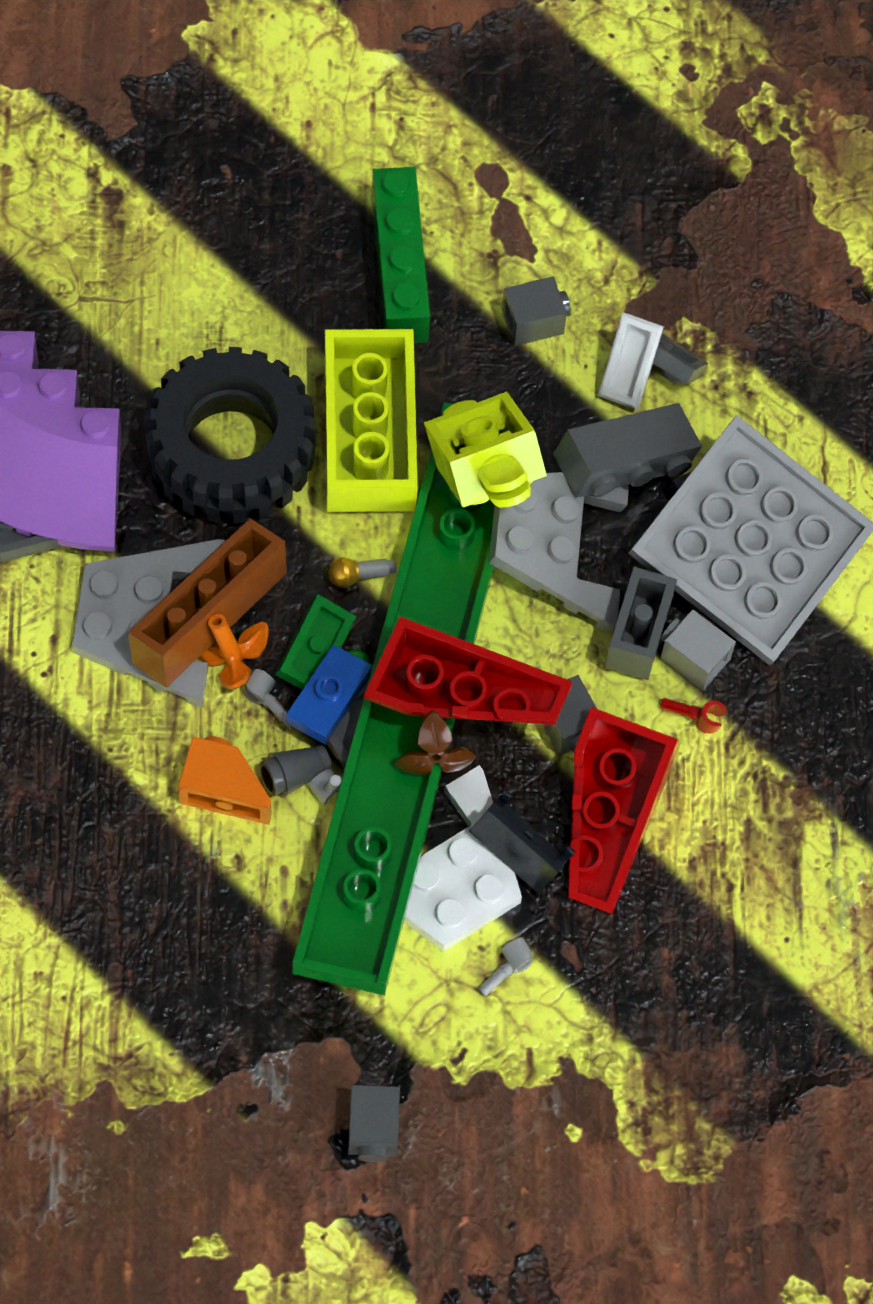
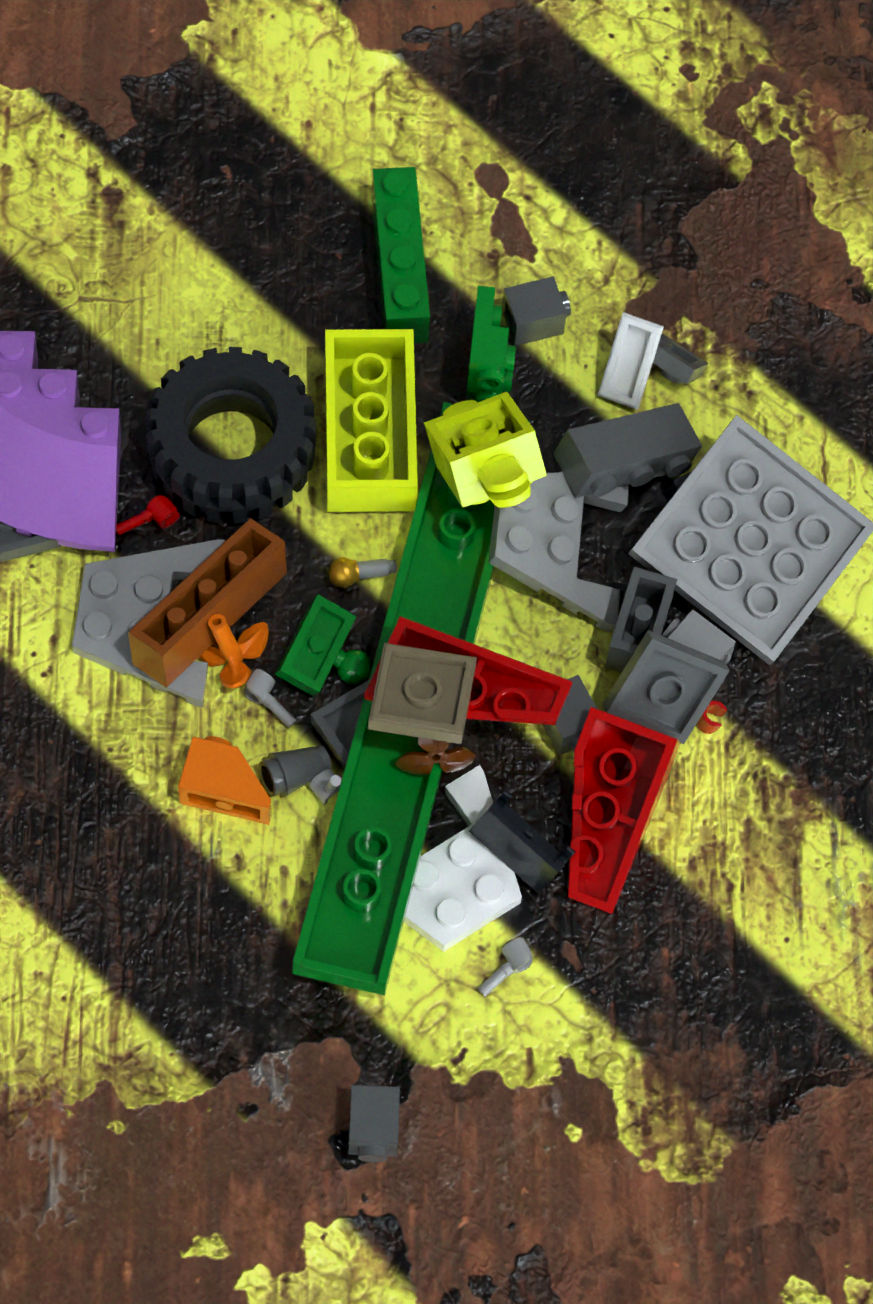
(159, 509): none -> red hand
(329, 694): blue plate -> none
(422, 693): none -> dark tan tile
(490, 356): none -> green plate
(666, 686): none -> dark grey plate

